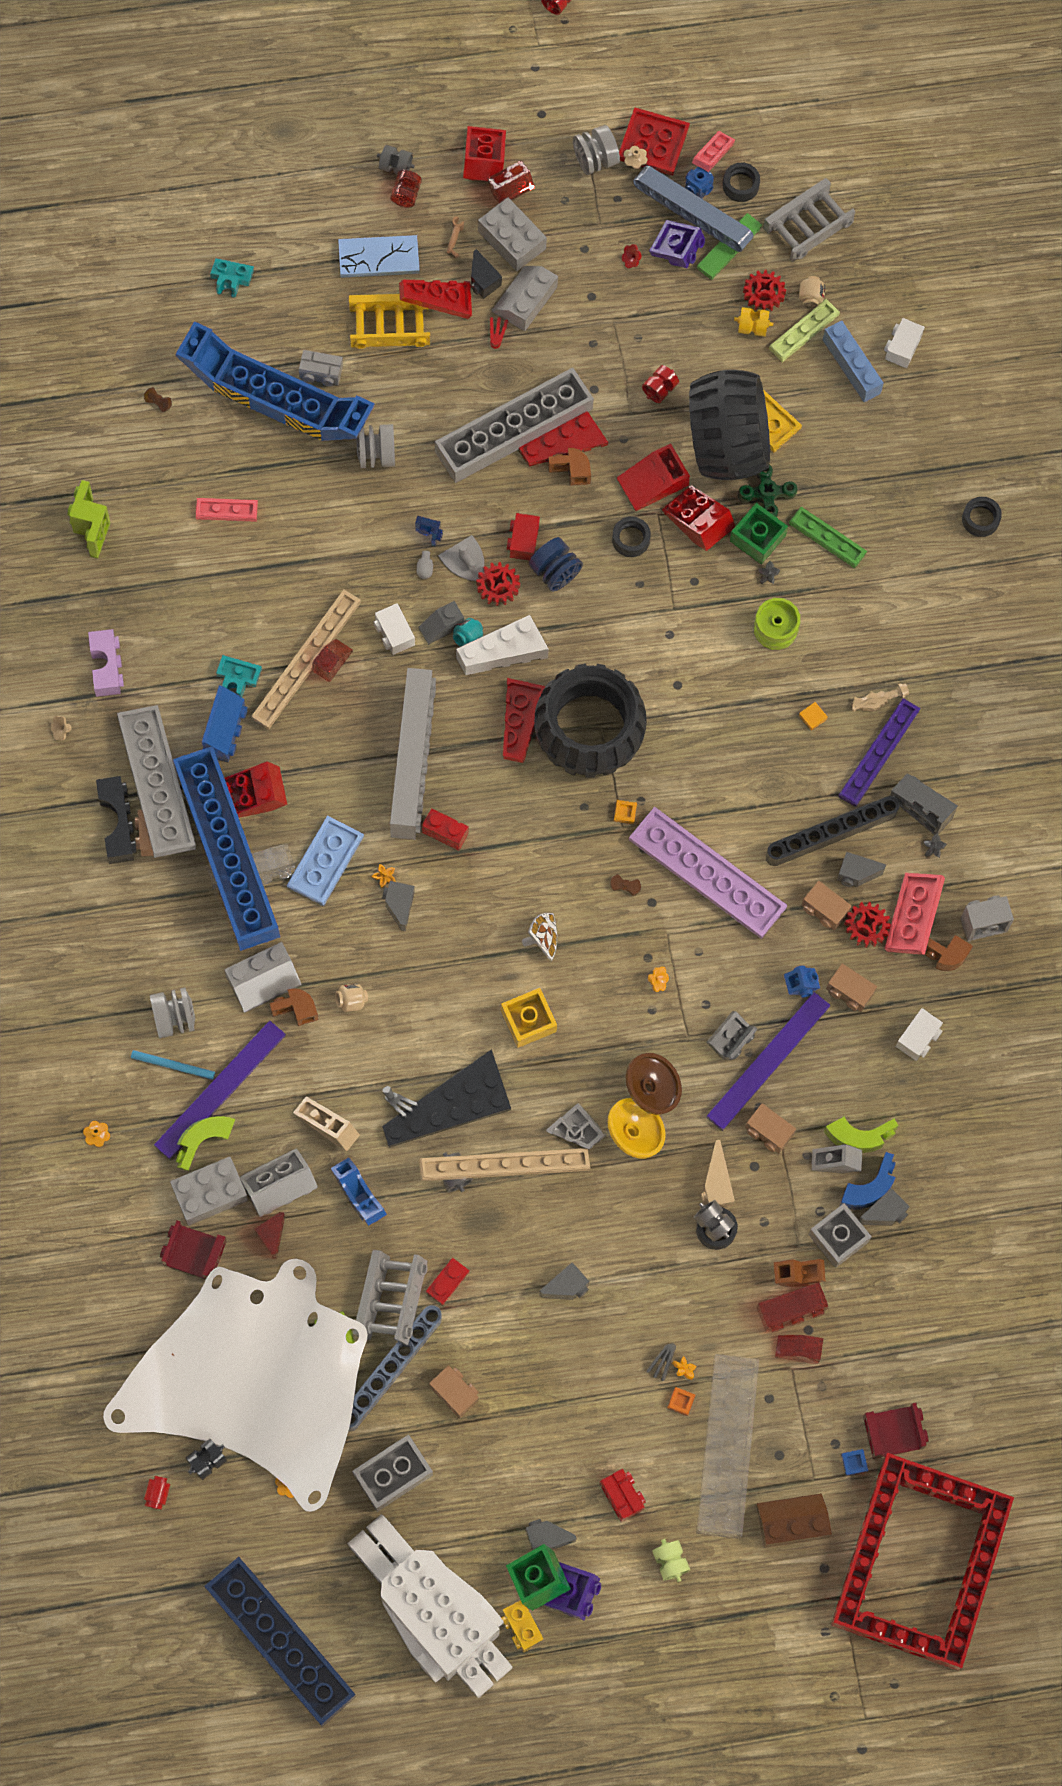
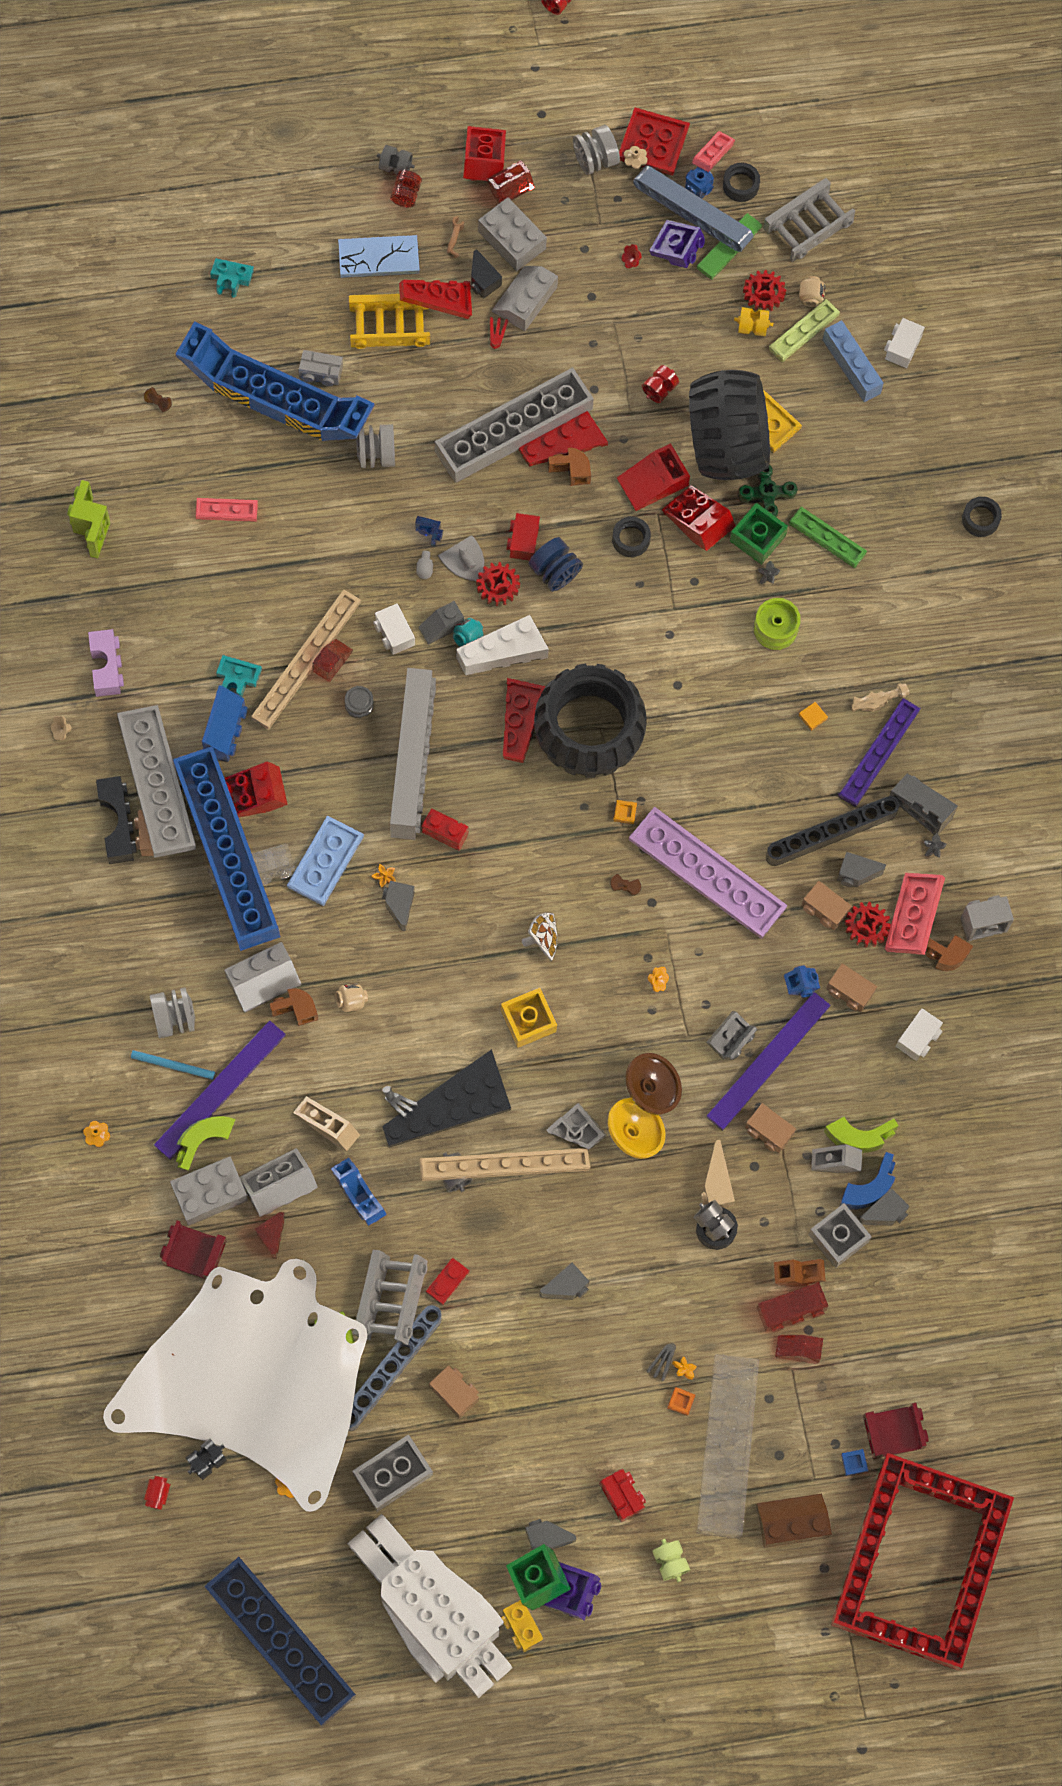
(359, 701): none -> dark grey wheel

